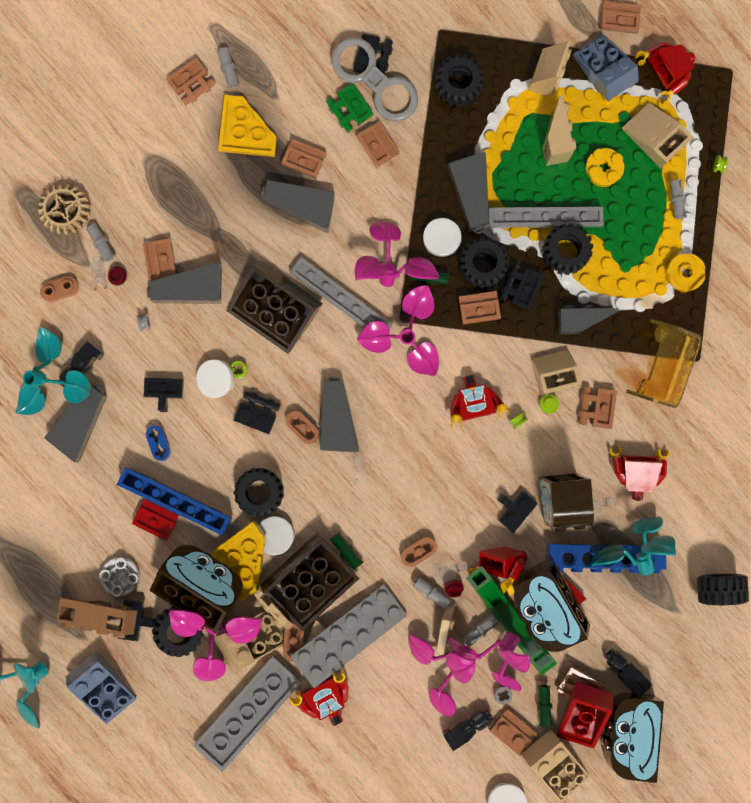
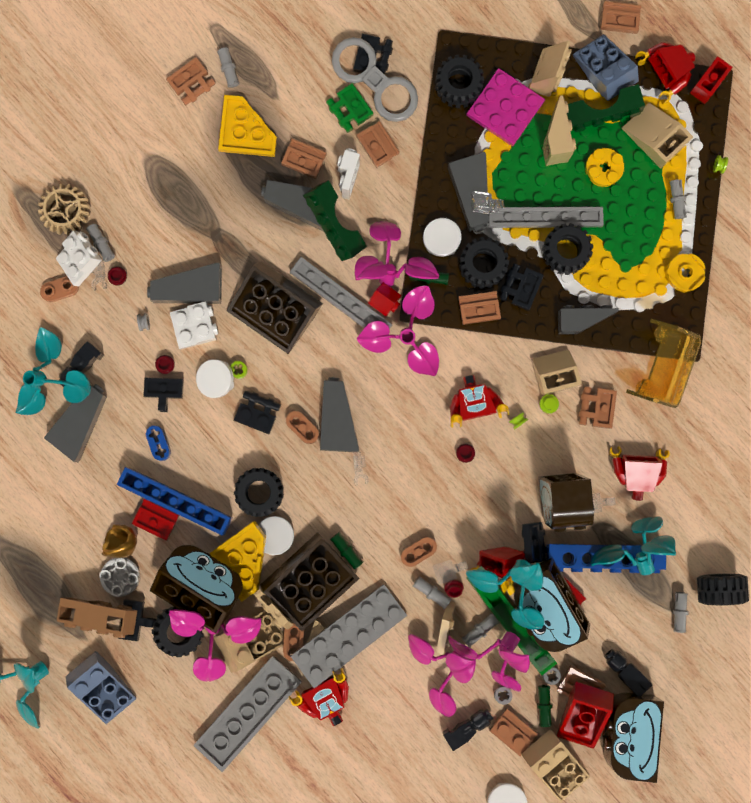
(78, 257): none -> white plate
(119, 542): none -> pearl gold hair
(159, 259): nougat plate -> none
(164, 364): none -> dark red plate
(194, 325): none -> white plate
(322, 203): none -> dark green arch
(348, 167): none -> white plate
(385, 299): none -> red brick
(465, 453): none -> dark red plate
(483, 203): none -> clear plate
(505, 107): none -> dark pink plate
(516, 511): black plate -> none
(522, 573): none -> teal plant
(534, 542): none -> black plate
(556, 680): none -> light grey bush
(629, 103): none -> dark green arch
(680, 612): none -> light grey pin
(711, 80): none -> red brick

